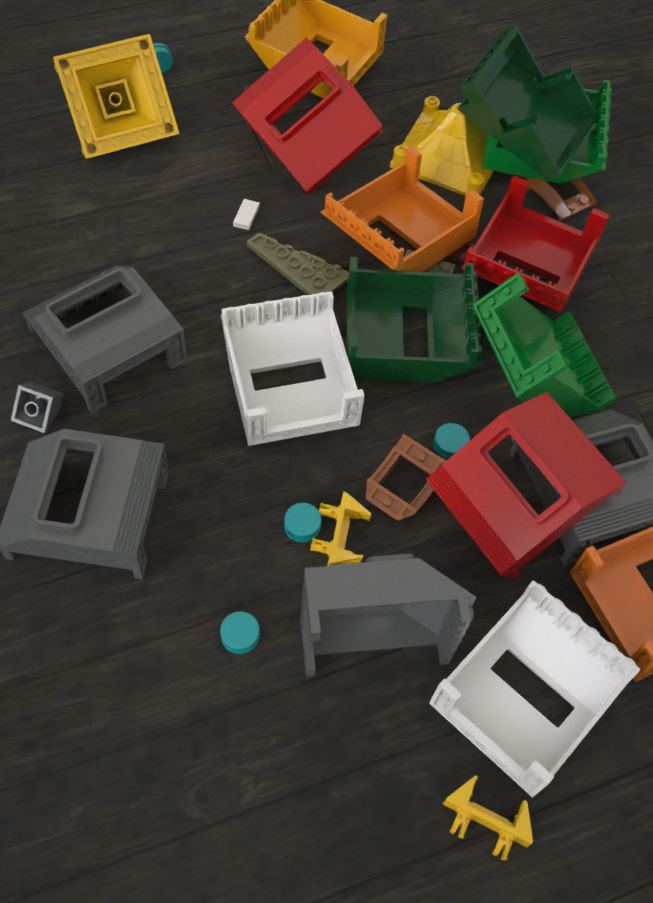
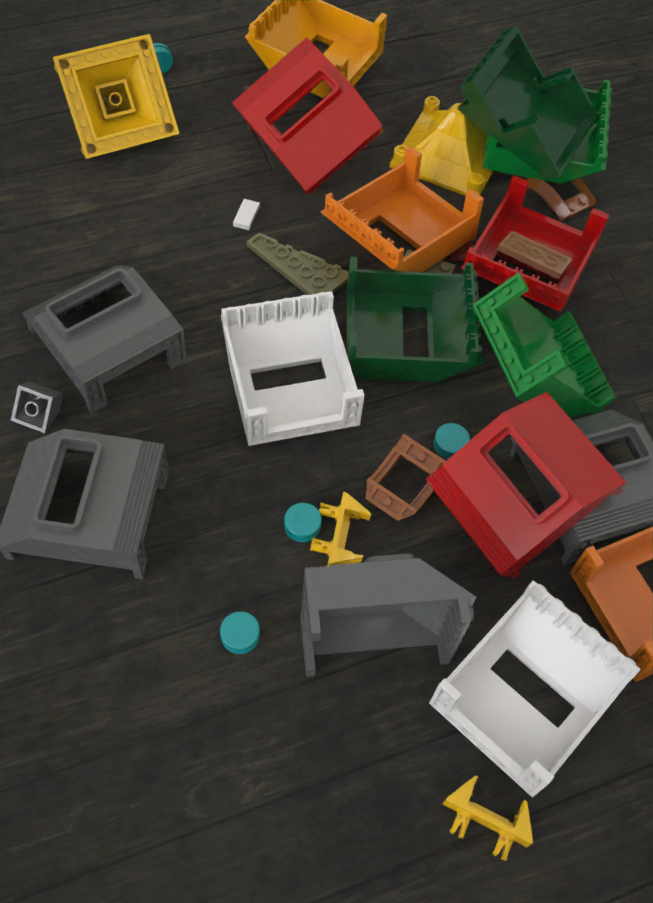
(534, 254): none -> medium nougat plate

